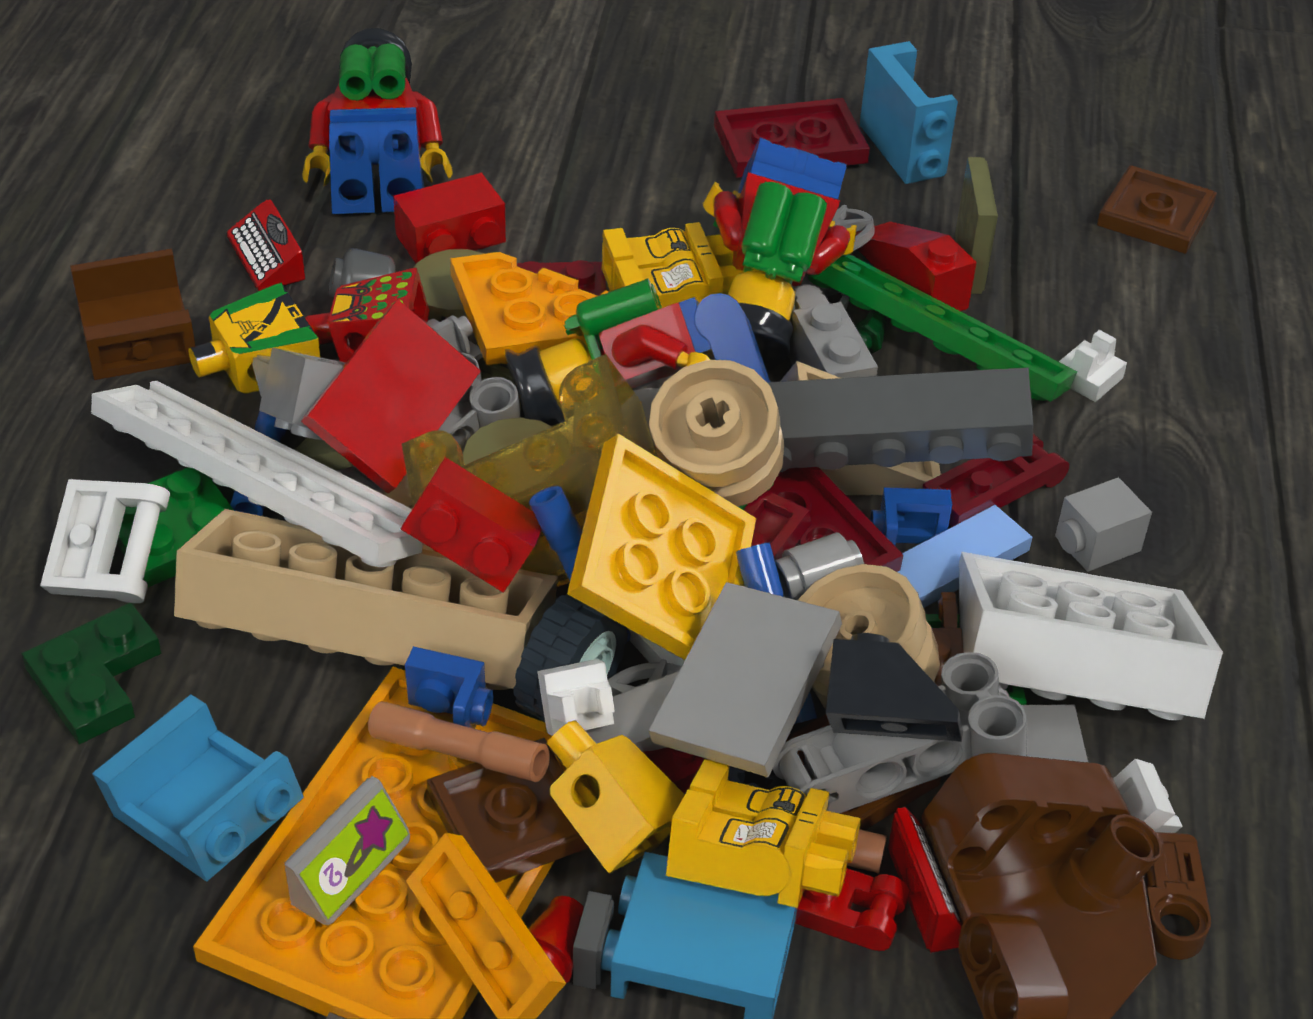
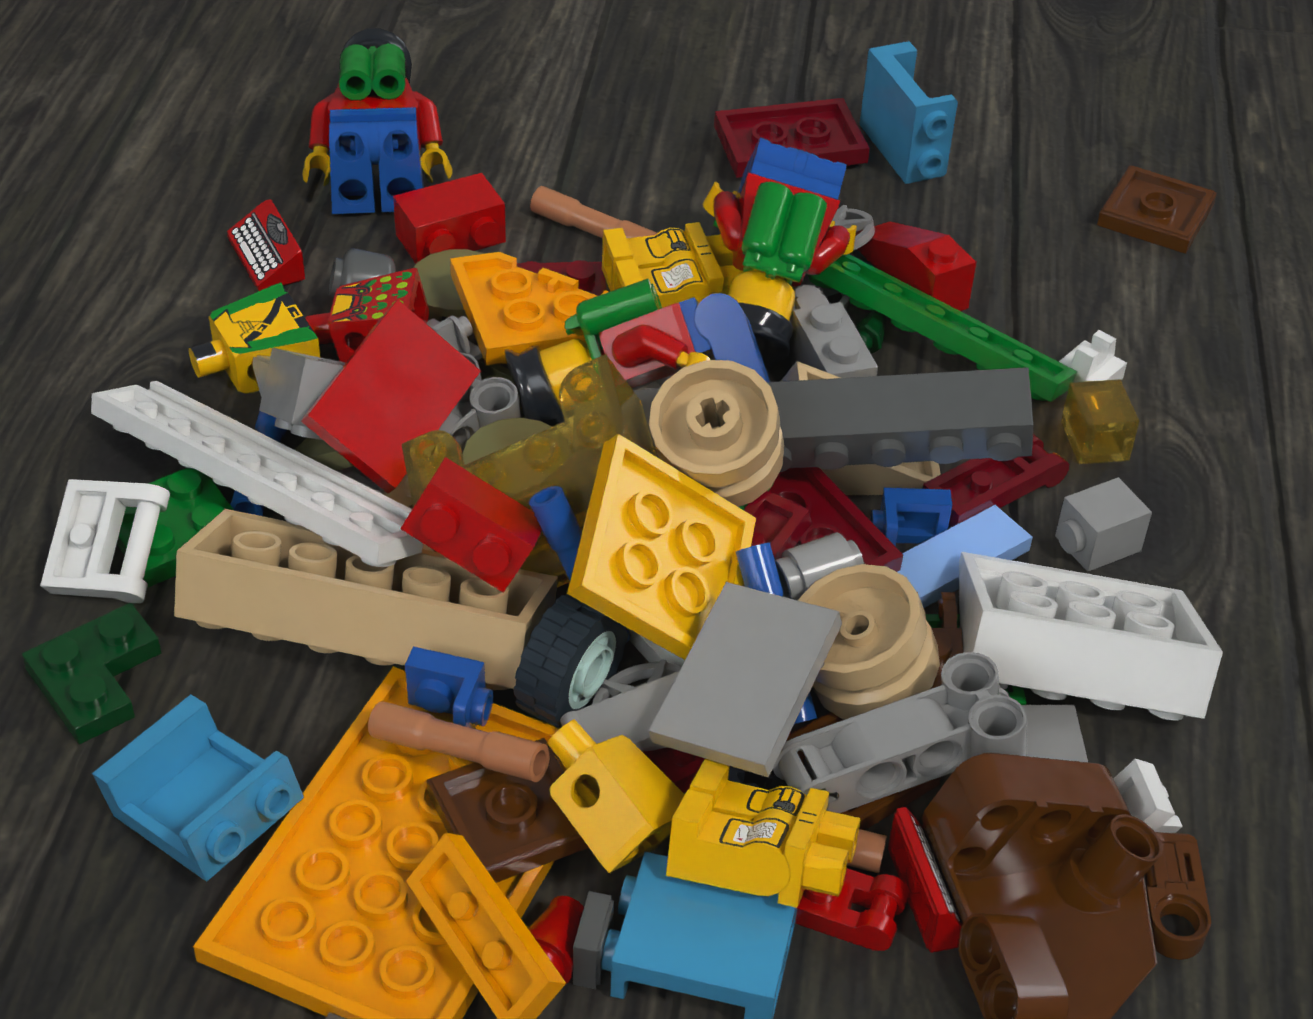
(133, 314): reddish brown panel -> none
(346, 853): slope -> none
(572, 213): none -> nougat piece
(578, 694): white tile -> none
(886, 693): black slope -> none
(977, 219): olive tile -> none
(1099, 421): none -> clear yellow brick

